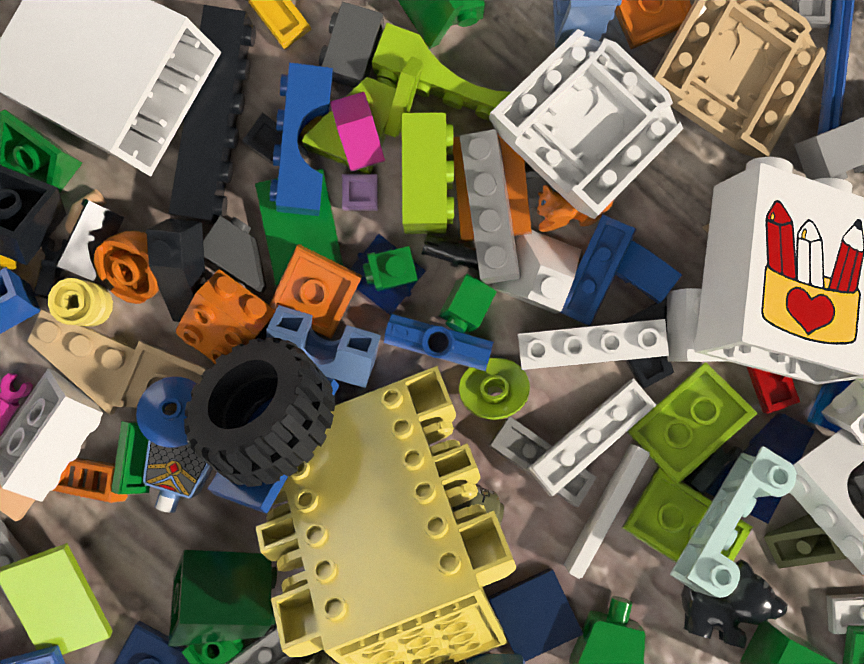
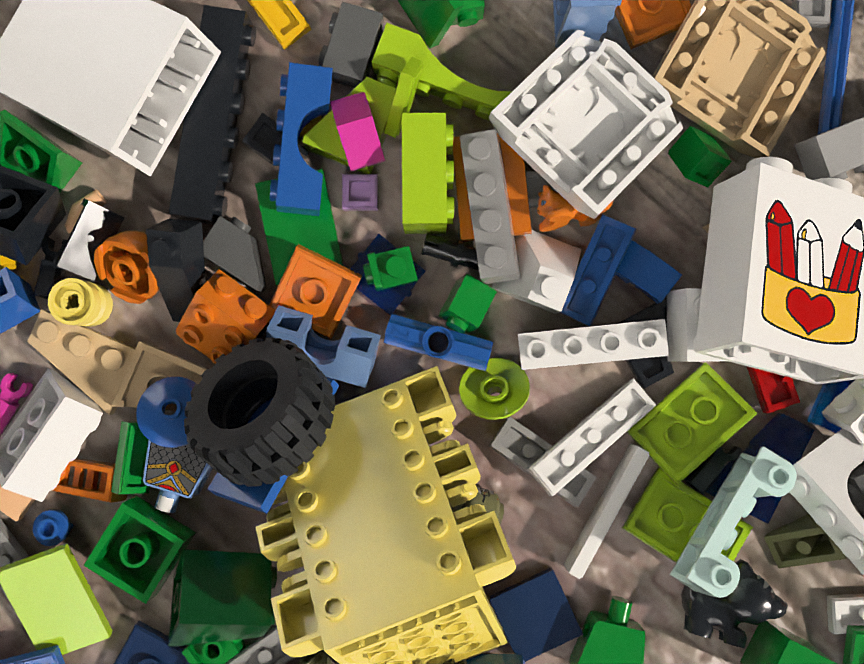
(51, 527): none -> blue plate
(139, 549): none -> green brick
(699, 157): none -> green panel

